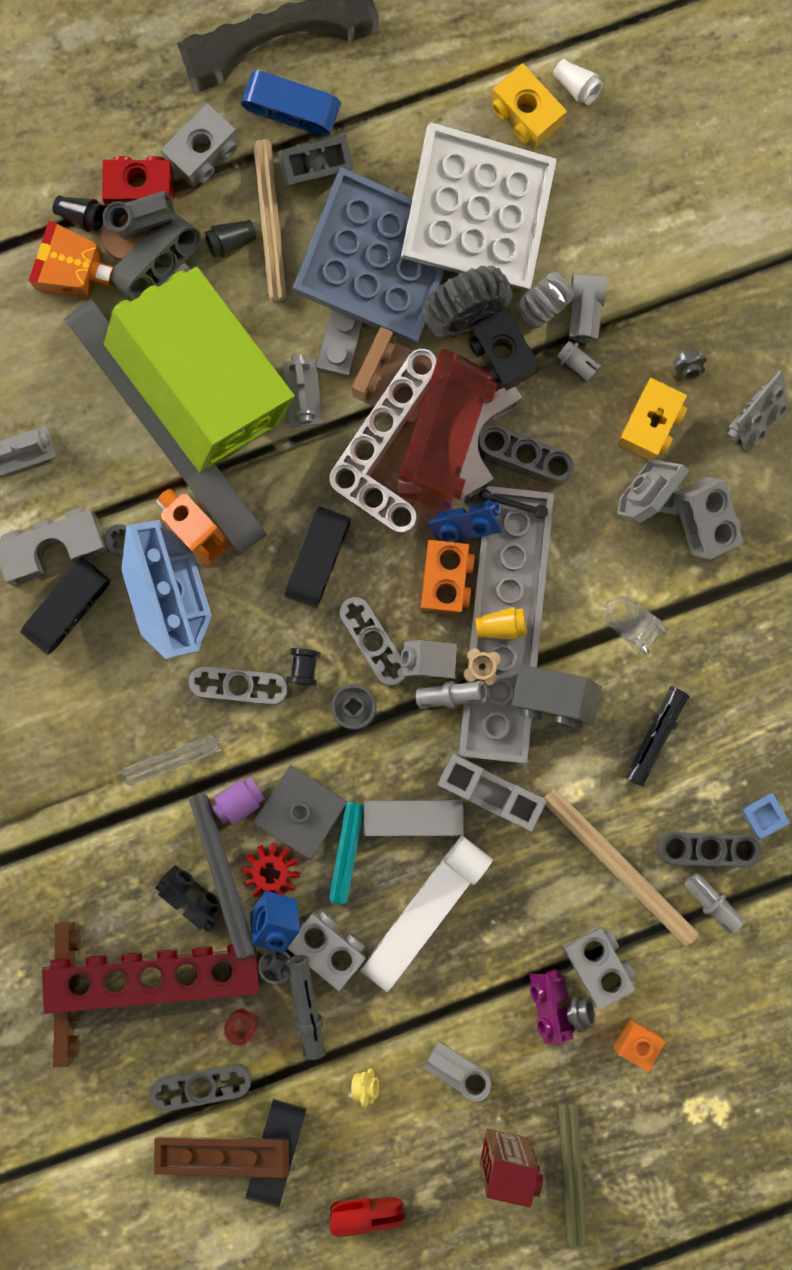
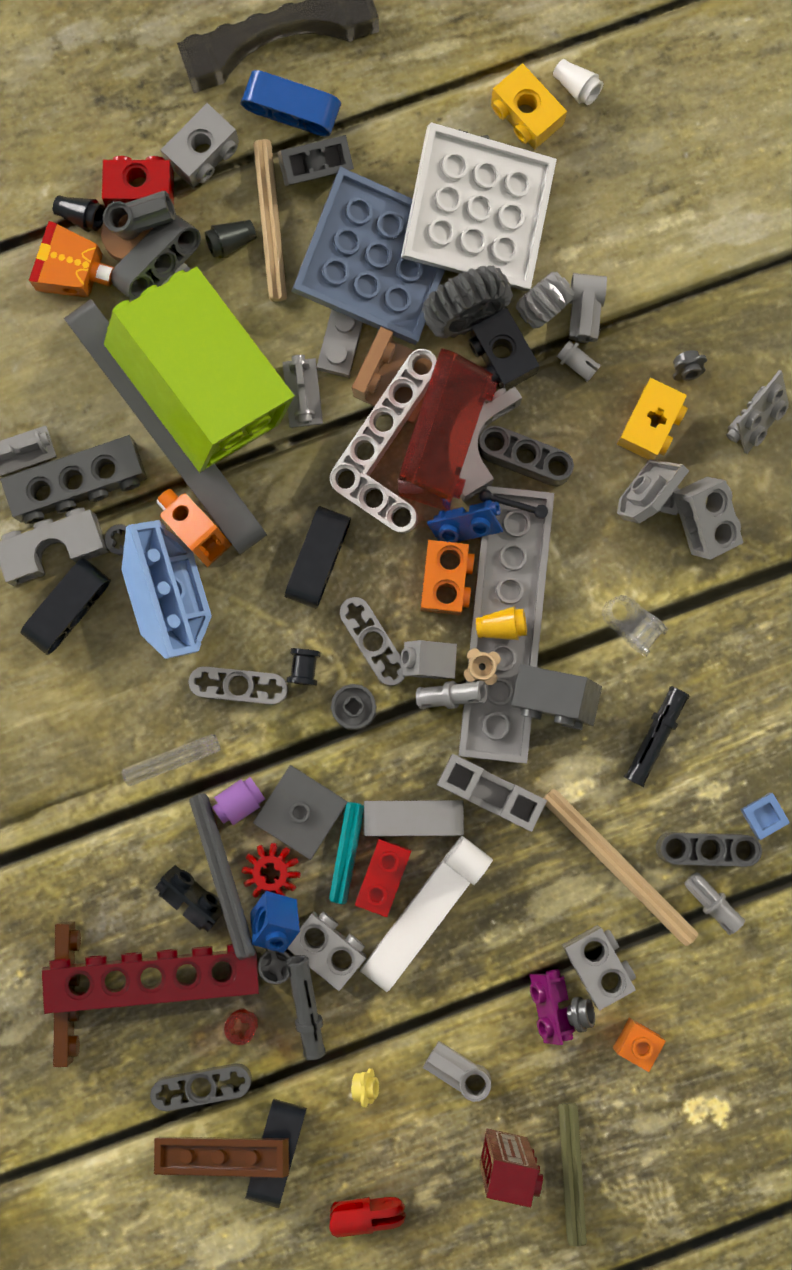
(23, 486): none -> dark grey brick
(383, 877): none -> red brick

